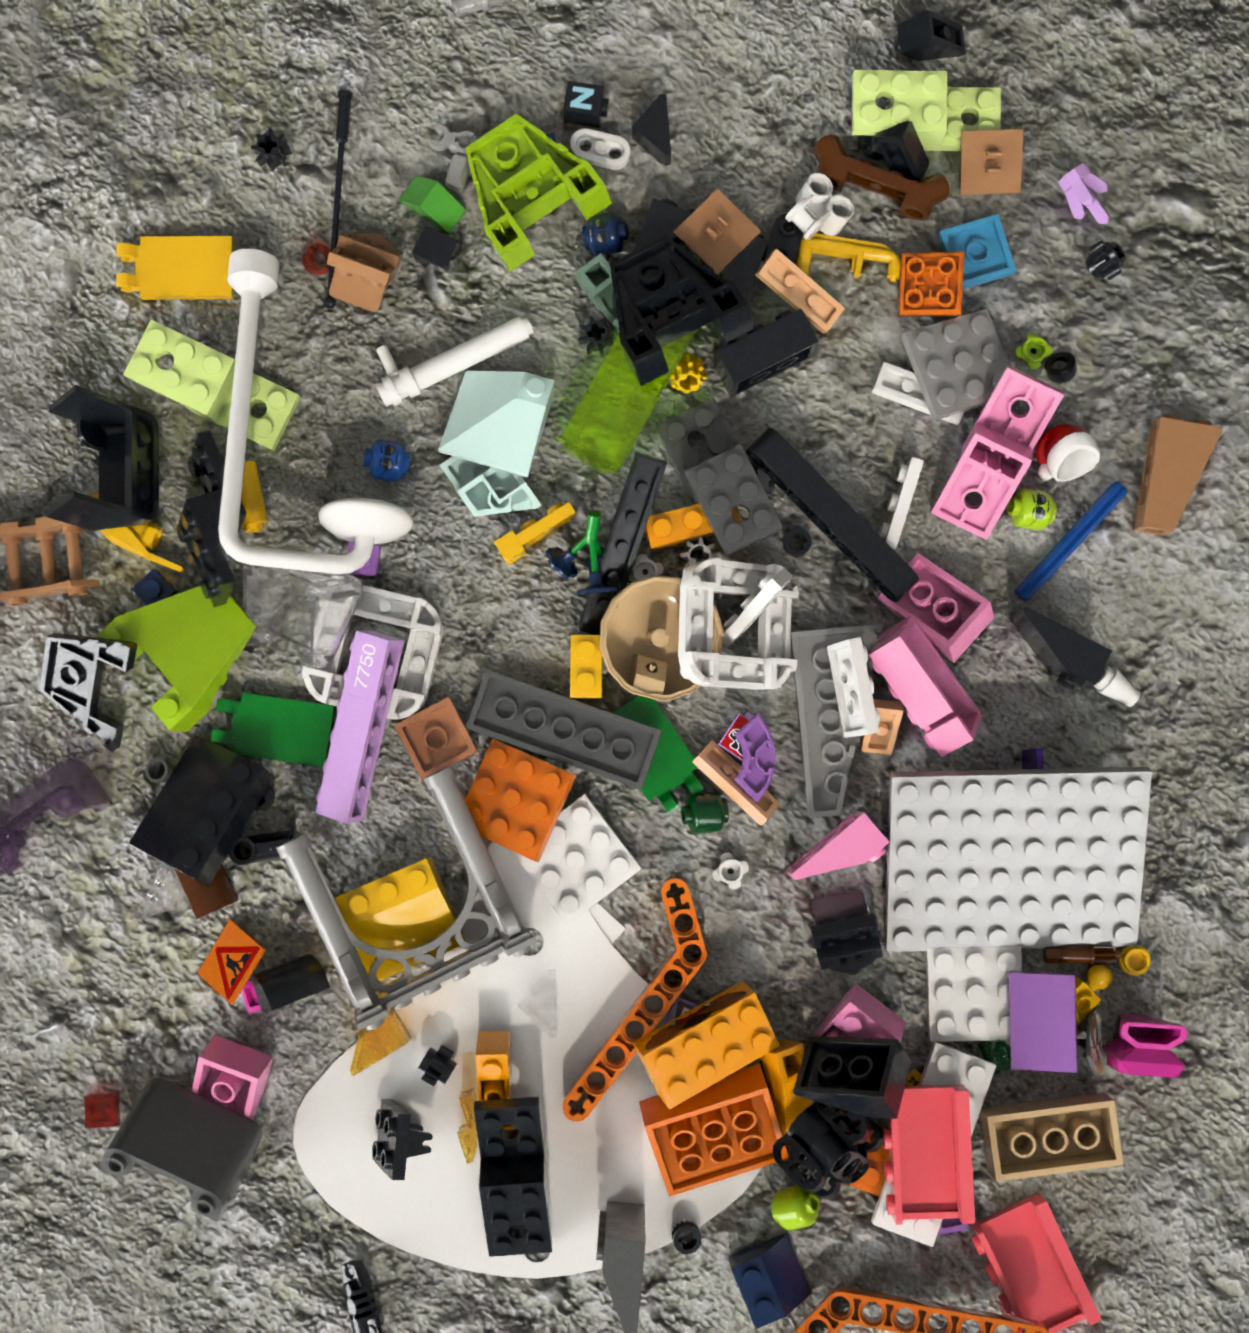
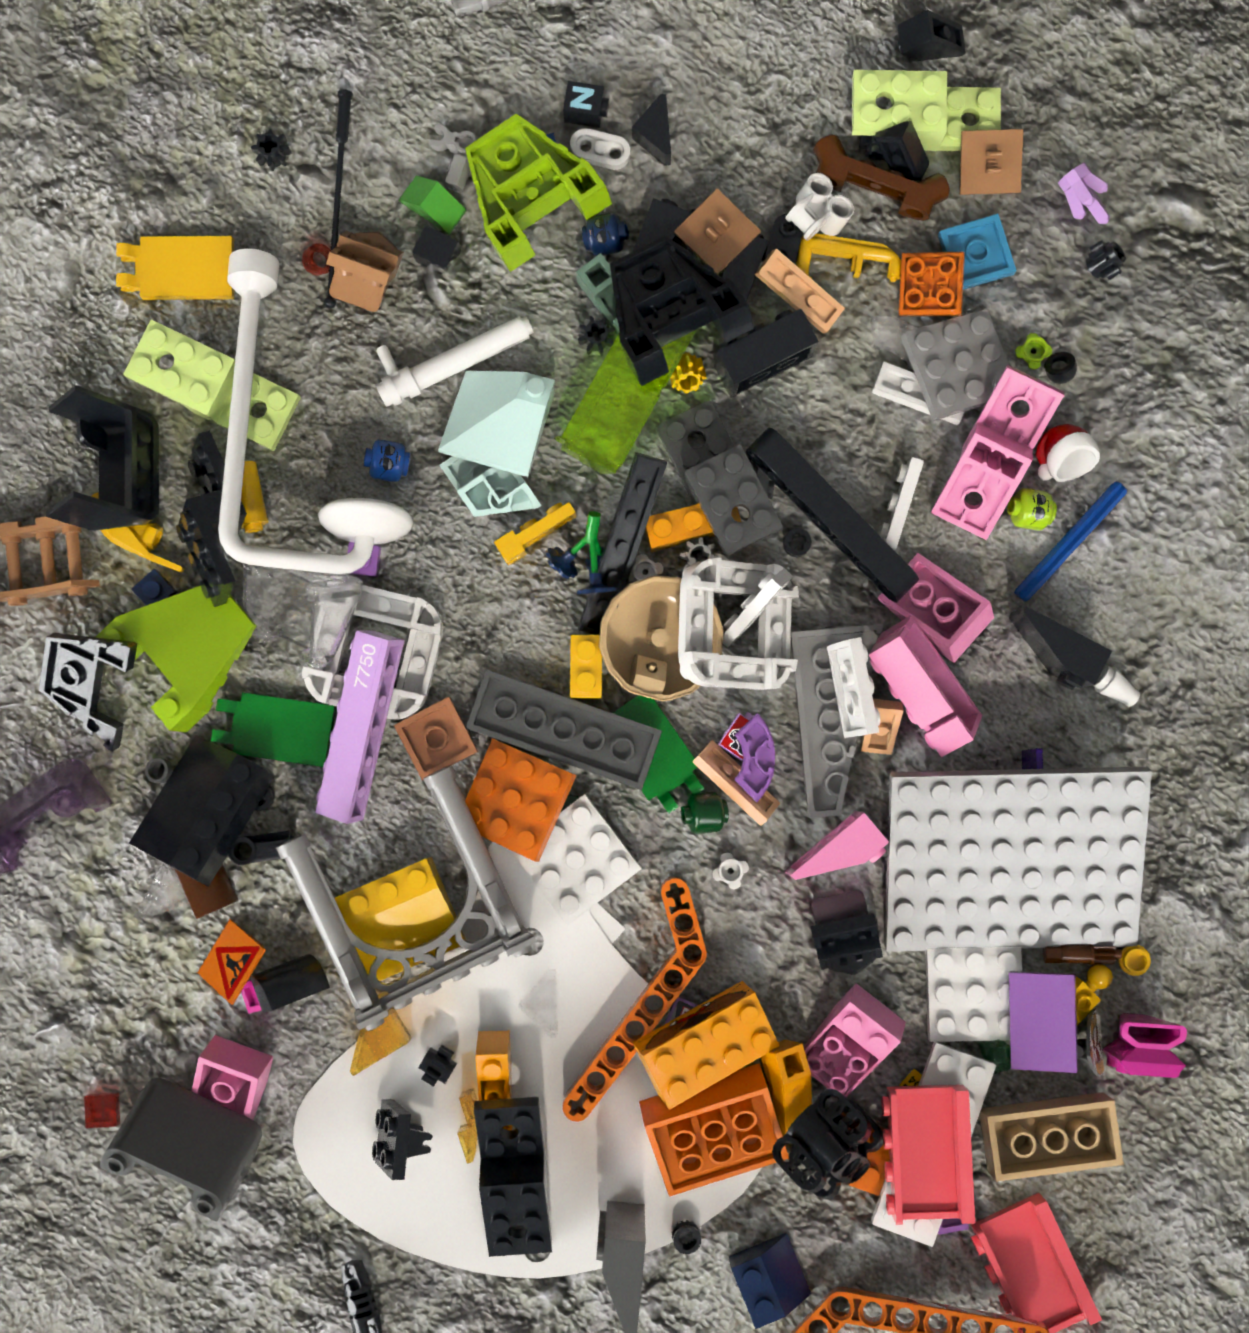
(794, 1207): lime head -> none
(854, 1074): black slope -> none
(1171, 470): medium nougat slope -> none

